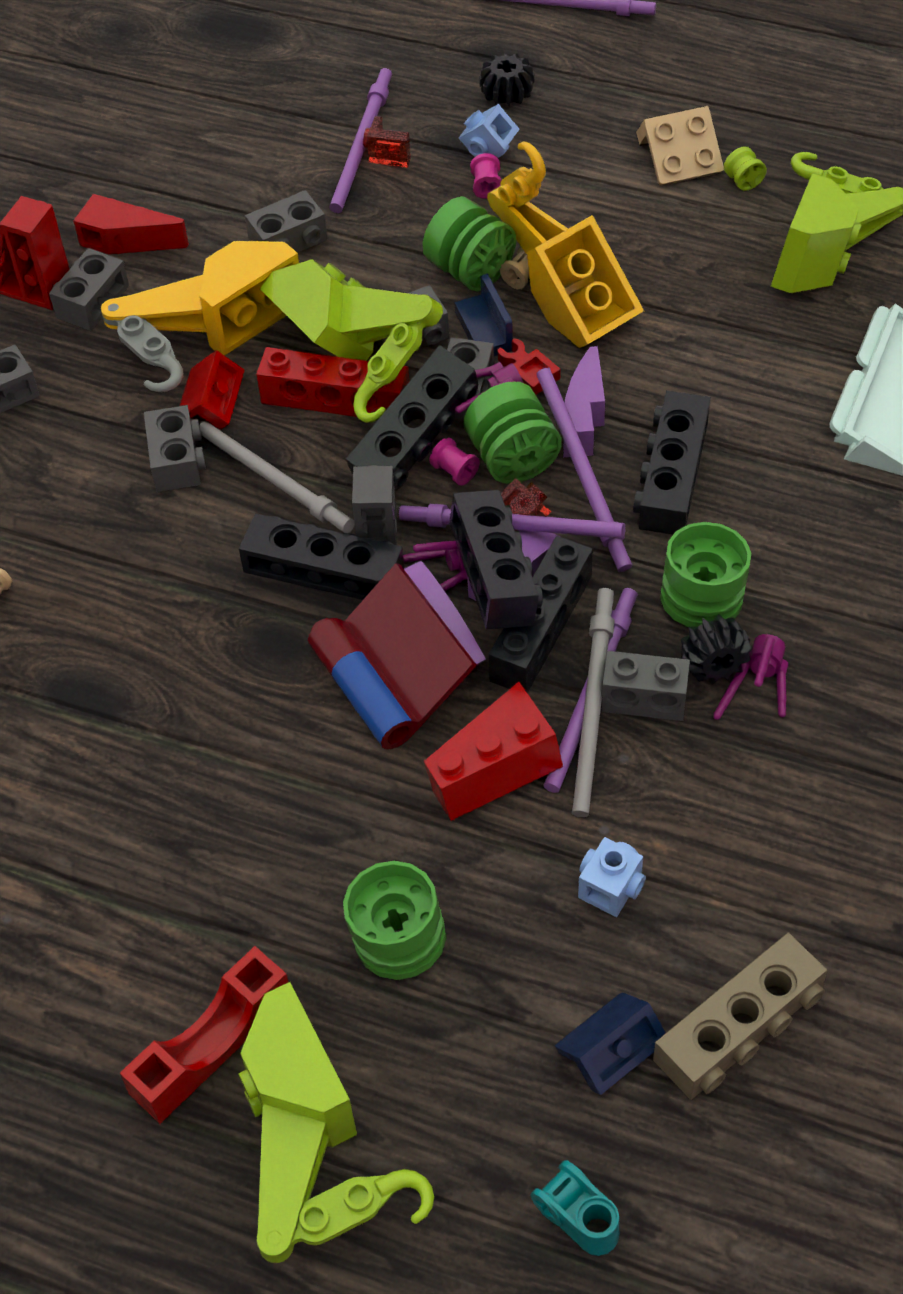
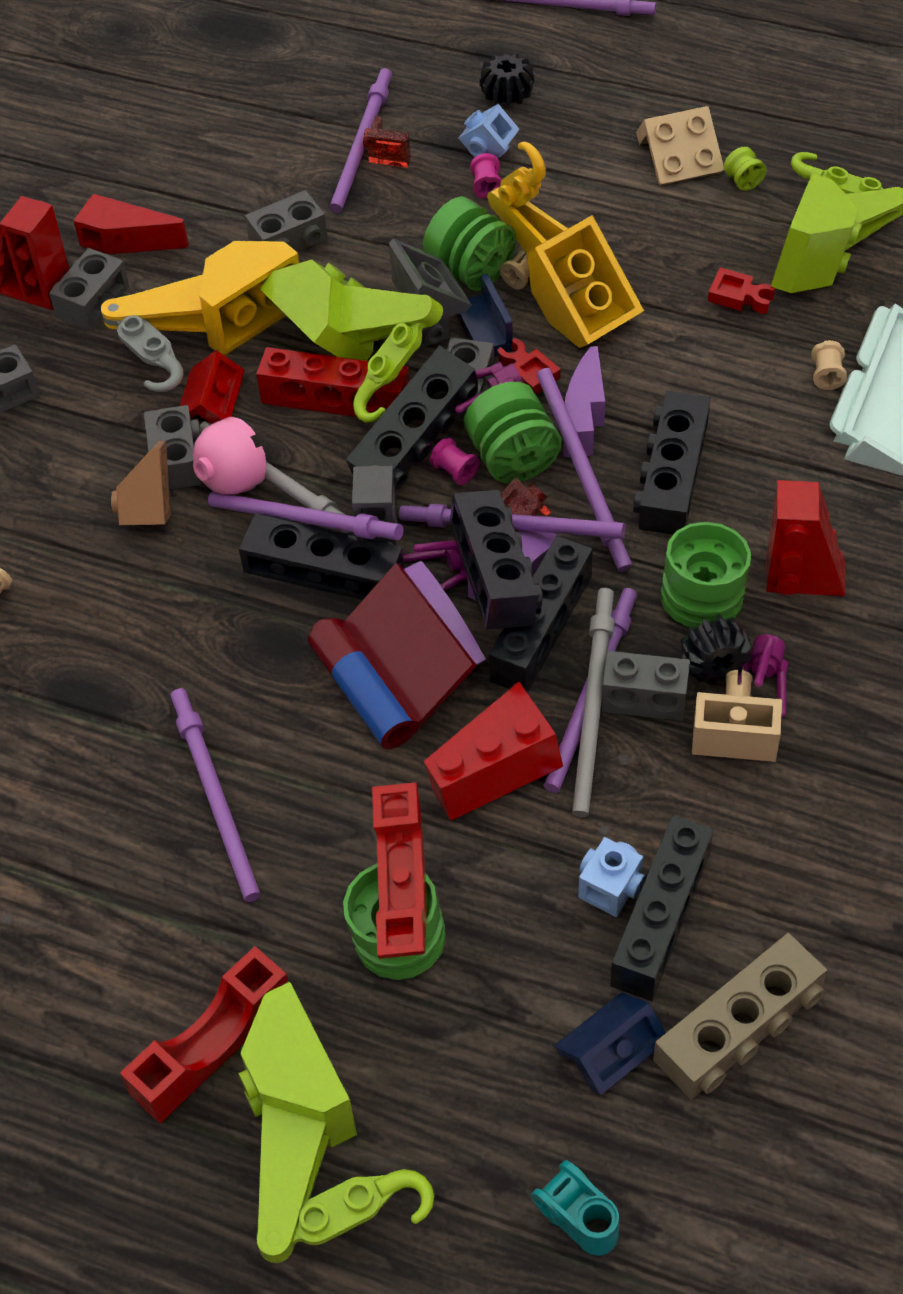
(145, 492): none -> medium nougat slope
(191, 729): none -> medium lavender bar
(228, 457): none -> bright pink cylinder
(362, 525): none -> medium lavender bar
(400, 871): none -> red slope
(426, 274): none -> dark grey slope
(661, 908): none -> black brick
(736, 289): none -> red plate
(737, 723): none -> tan brick
(803, 544): none -> red wedge
(829, 369): none -> tan bush

